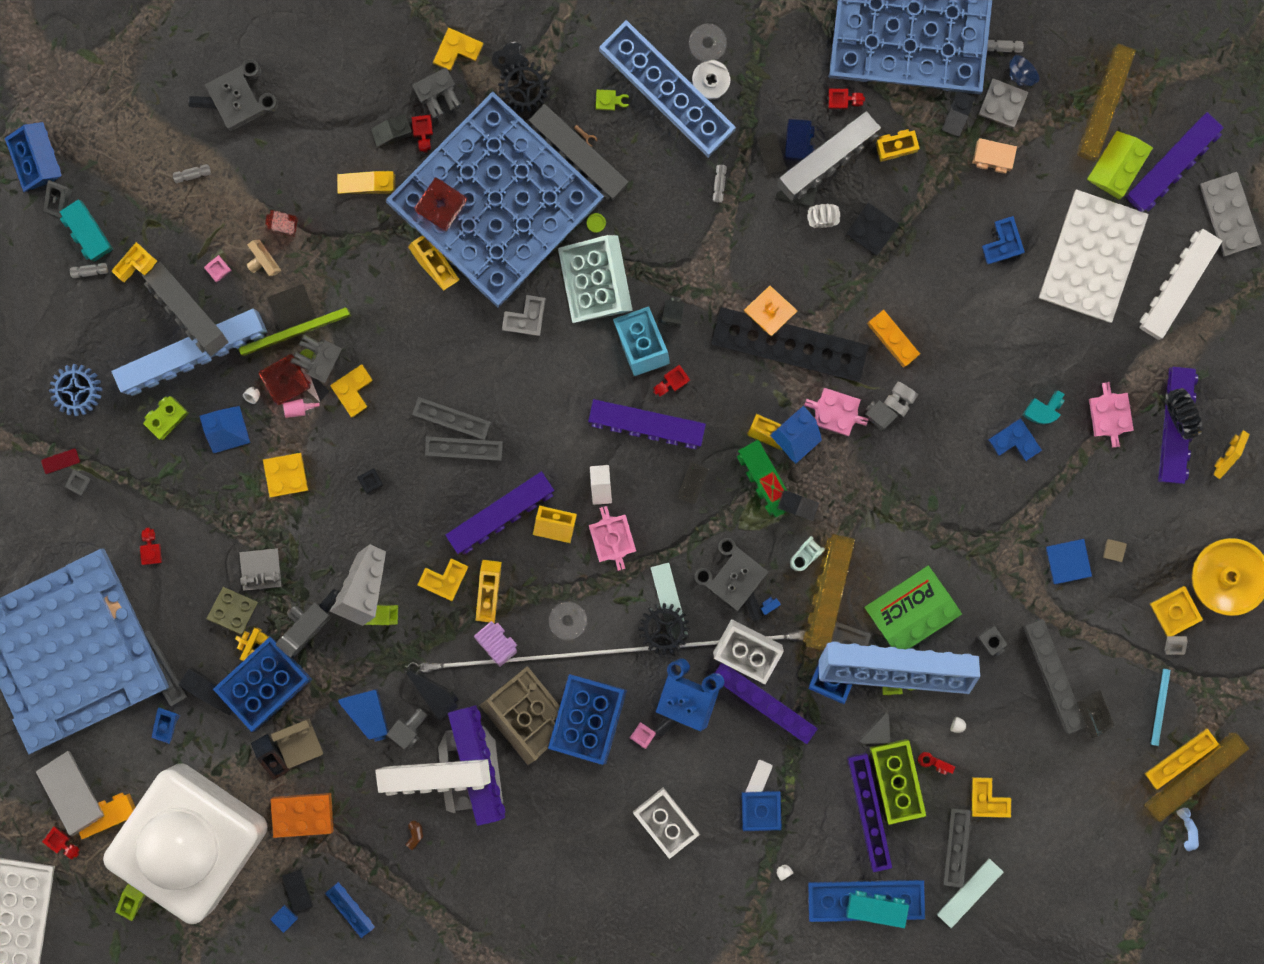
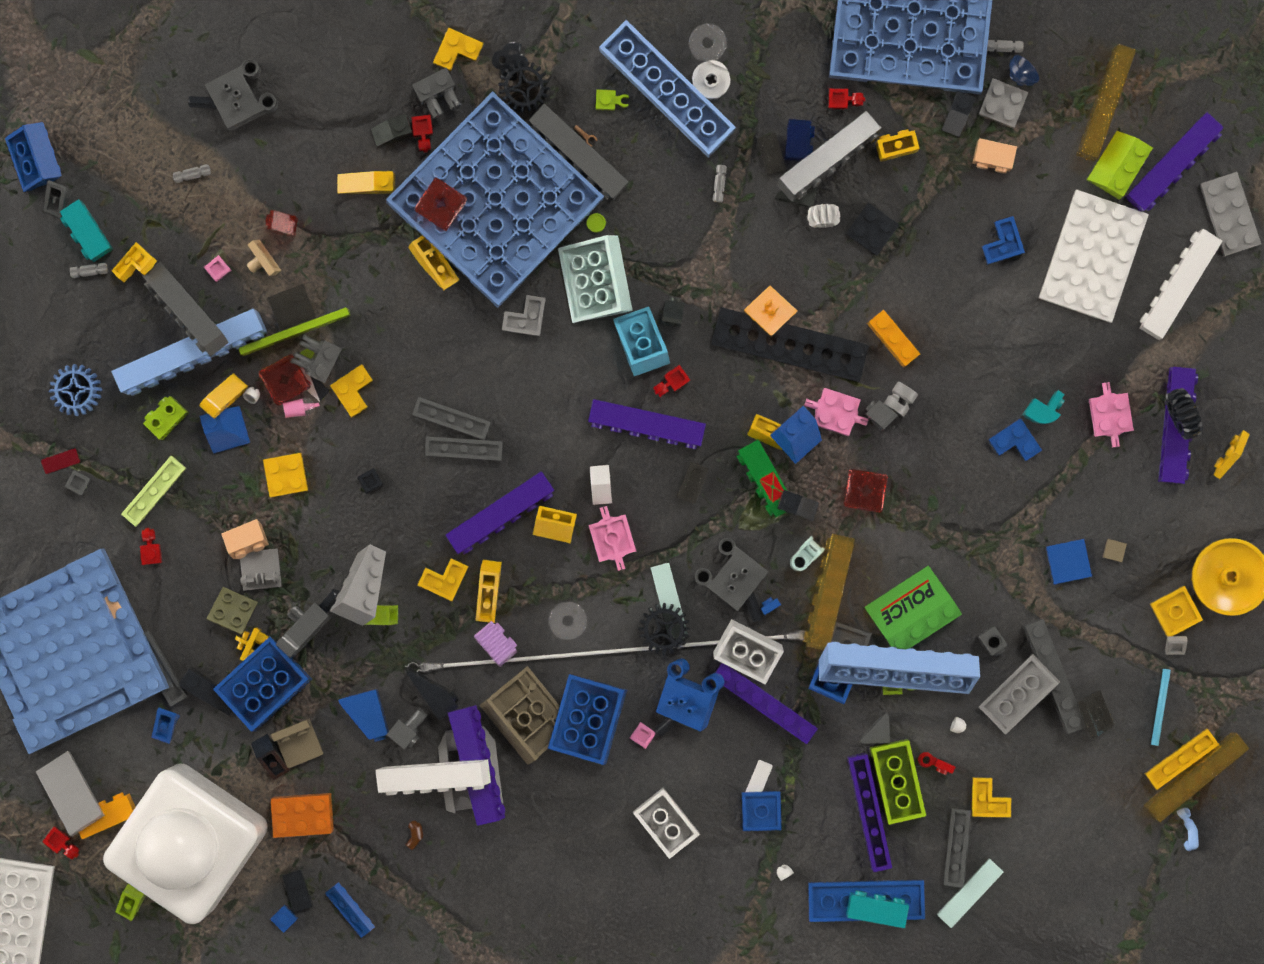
(153, 491): none -> yellowish green plate
(223, 396): none -> yellow beam
(245, 539): none -> light nougat brick
(872, 501): none -> clear red brick
(1019, 694): none -> light grey plate

